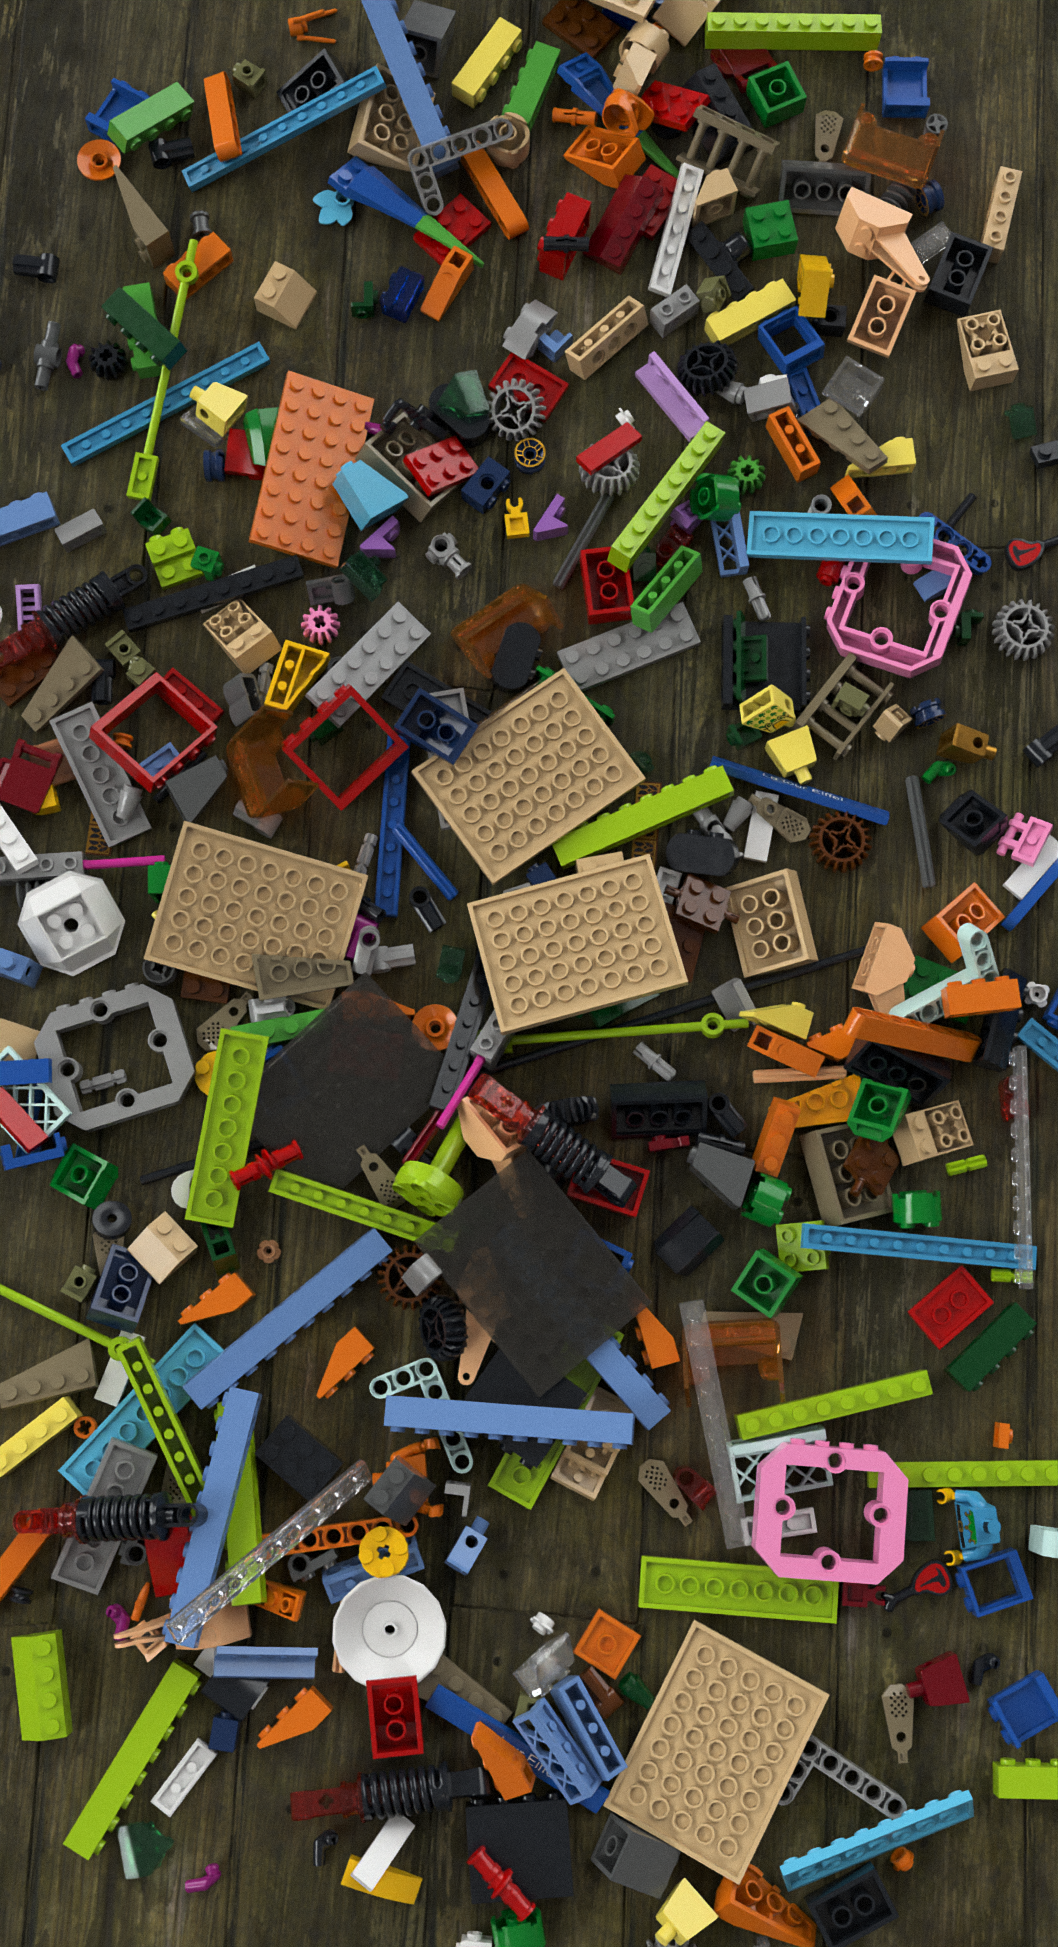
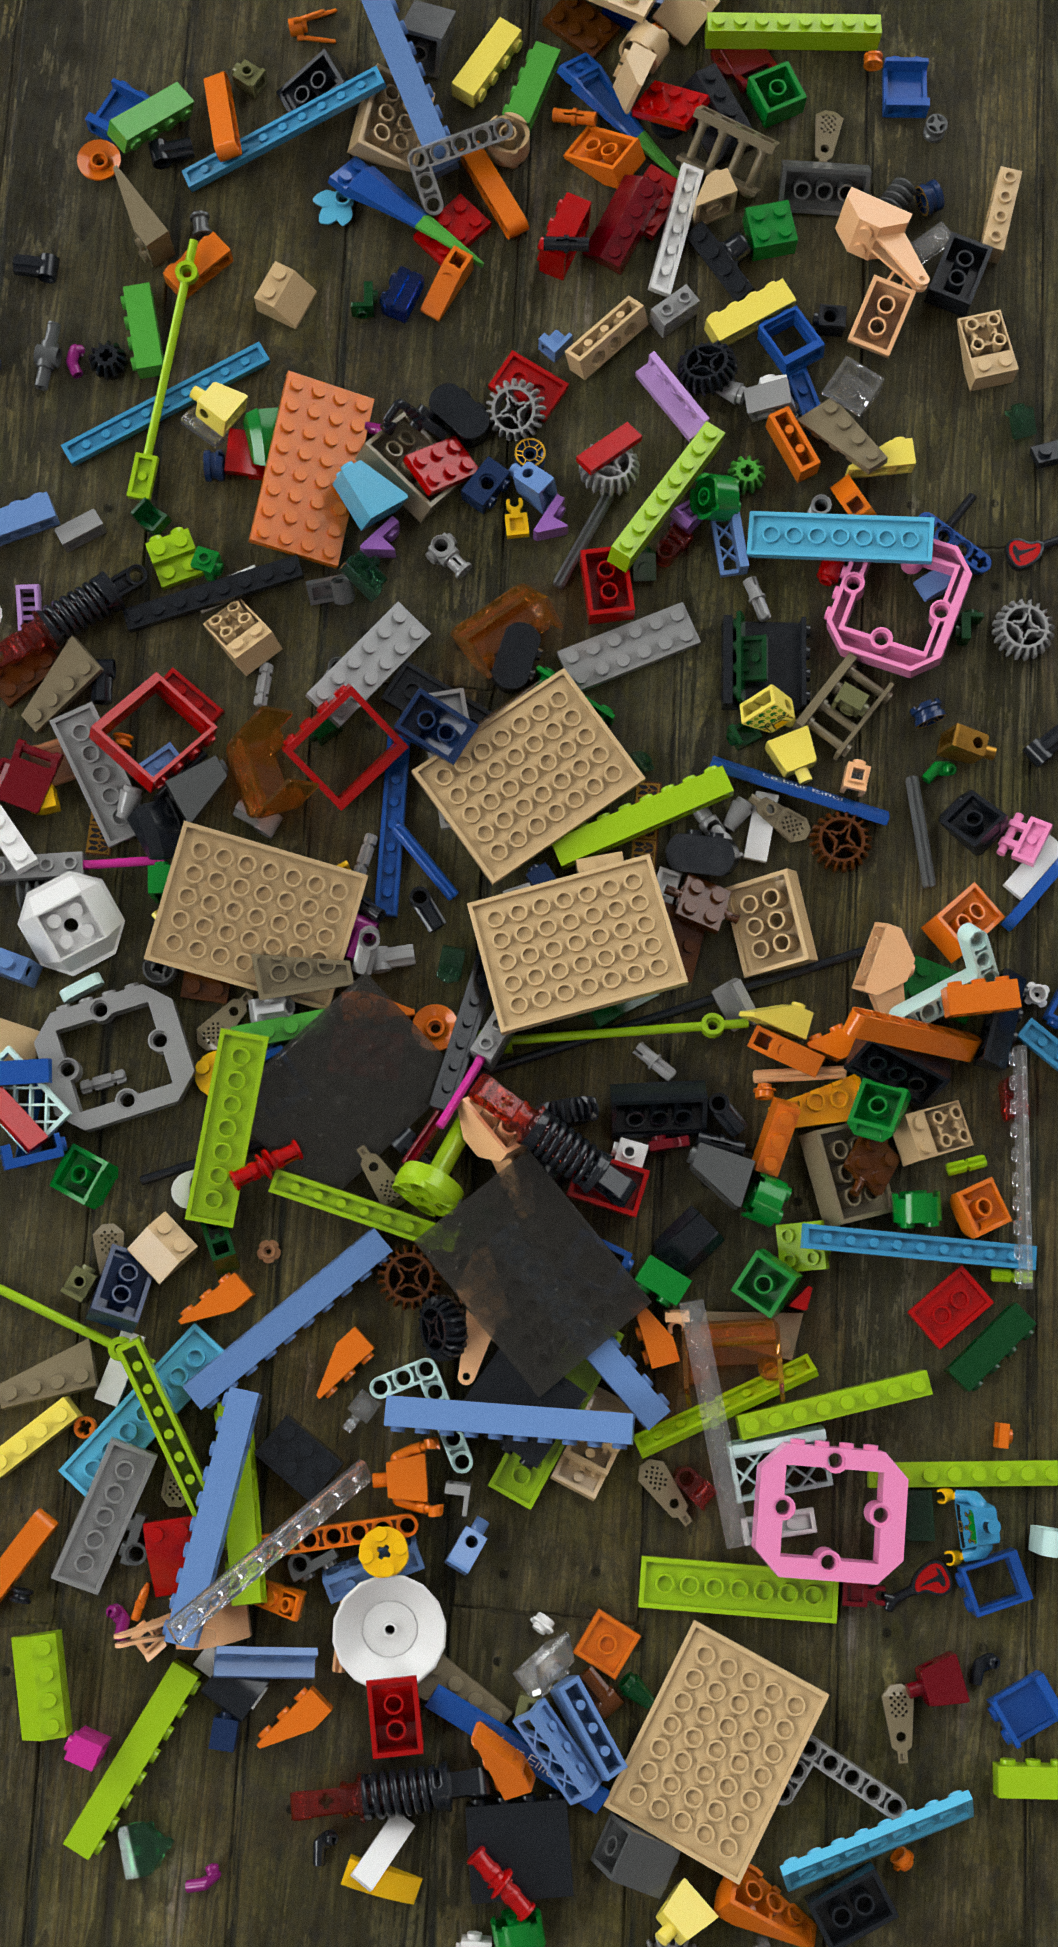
(81, 988): none -> light aqua beam
(86, 1748): none -> dark pink brick
(109, 1210): black piece -> none
(113, 1518): black piece -> none
(118, 644): olive brick -> none
(139, 672): olive brick -> none
(144, 328): dark green brick -> none
(157, 828): none -> black slope
(184, 1777): white tile -> none
(243, 697): dark grey brick -> none
(295, 675): yellow wedge -> none
(319, 617): bright pink gear -> none
(363, 1409): none -> clear plate
(400, 1491): dark grey slope -> none
(421, 1274): light grey beam -> none
(465, 395): clear green slope -> none
(528, 328): light grey brick -> none
(534, 485): none -> medium blue torso
(624, 417): white plate -> none
(628, 110): orange helmet -> none
(630, 1152): none -> white brick
(661, 1281): none -> green brick
(666, 589): bright green brick -> none
(673, 1317): none -> light nougat tile
(713, 293): olive brick -> none
(735, 1401): none -> lime plate
(764, 1091): none -> orange plate
(801, 1300): none -> red slope
(813, 282): yellow wedge -> none
(855, 777): none -> light nougat window
(889, 152): clear orange windscreen -> none
(891, 723): tan slope -> none
(979, 1208): none -> orange slope

